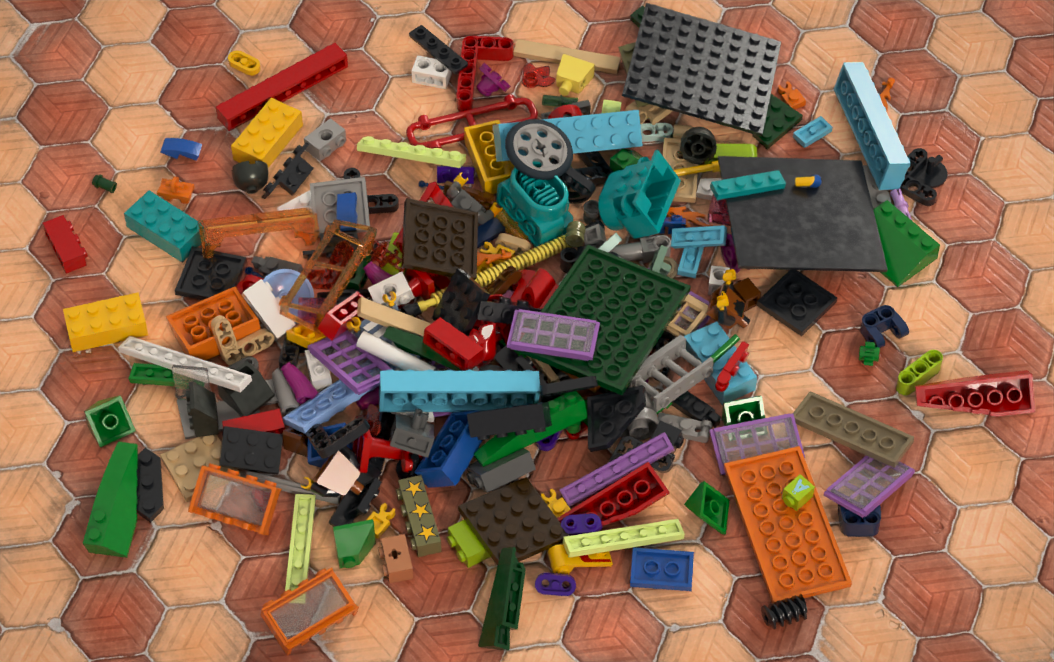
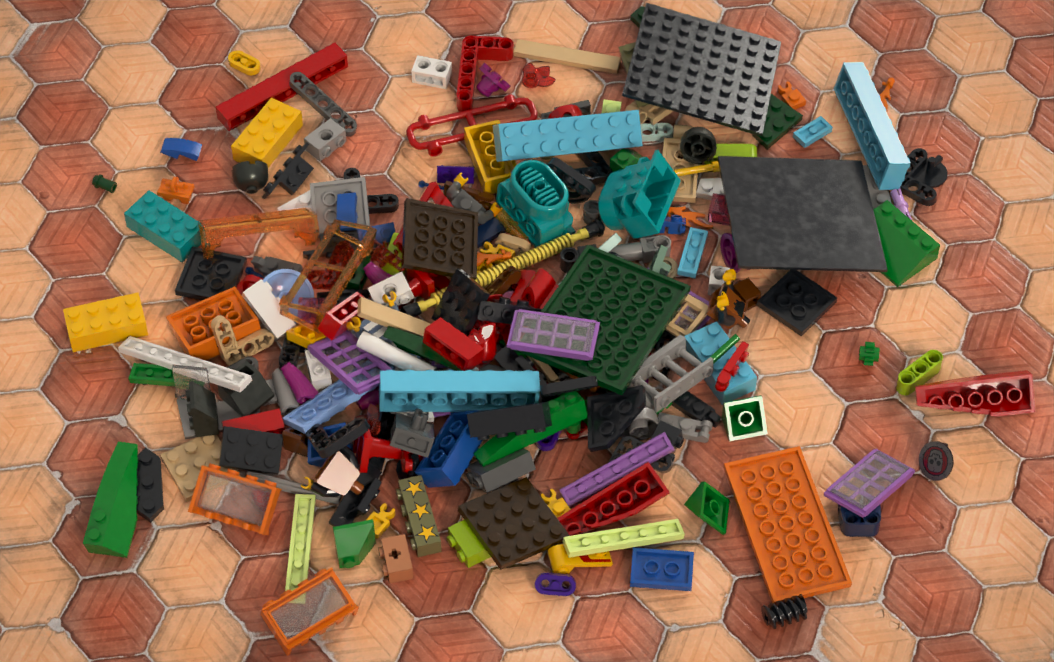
(65, 243): red brick -> none
(109, 420): green slope -> none
(321, 96): none -> dark grey beam
(384, 232): none -> blue hinge
(411, 152): yellowish green plate -> none
(438, 49): black bracket -> none
(504, 602): dark green wedge -> none
(553, 135): wedge -> none
(557, 101): clear green axle -> none
(573, 74): light yellow torso -> none
(575, 234): olive wheel -> none
(581, 524): dark purple plate -> none
(594, 235): light grey slope -> none
(699, 237): medium azure plate -> none
(747, 185): teal plate -> none
(754, 438): clear piece -> none
(798, 492): lime brick -> none
(813, 181): yellow arm -> none
(852, 429): dark tan plate -> none
(881, 320): dark blue piece -> none
(936, 460): none -> shield

